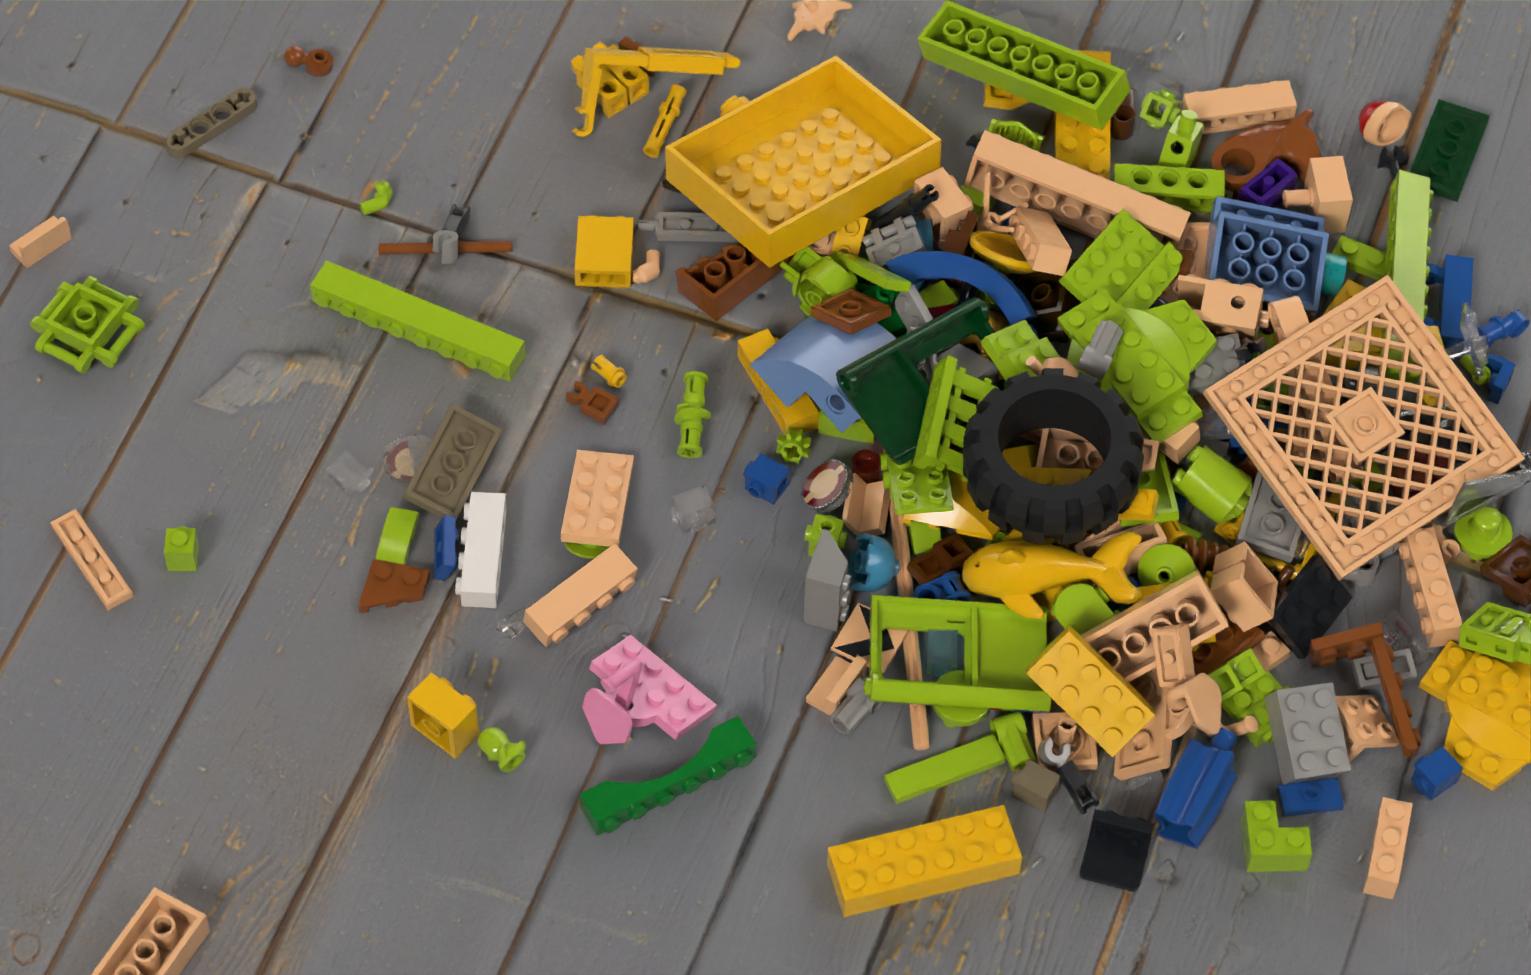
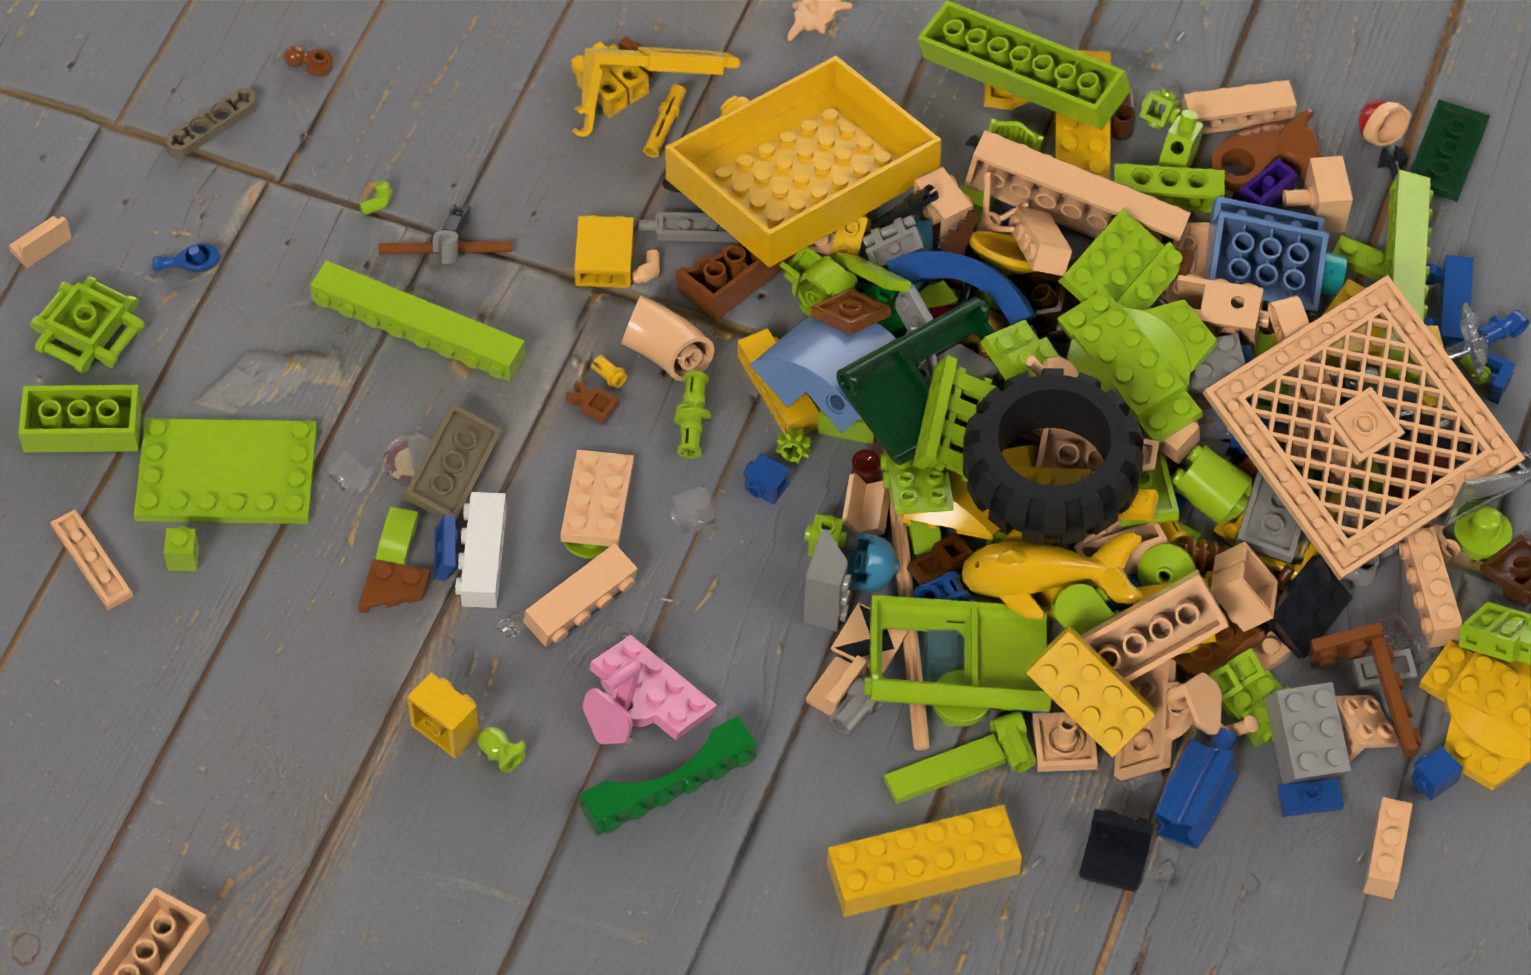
(80, 418): none -> lime brick
(193, 259): none -> blue piece
(226, 471): none -> lime plate
(667, 339): none -> light nougat brick
(827, 486): tile -> none
(1035, 785): dark tan brick -> none
(1069, 774): black piece -> none
(1099, 352): light grey piece -> none
(1173, 655): light nougat slope -> none
(1249, 347): black bar -> none
(1272, 847): lime brick -> none

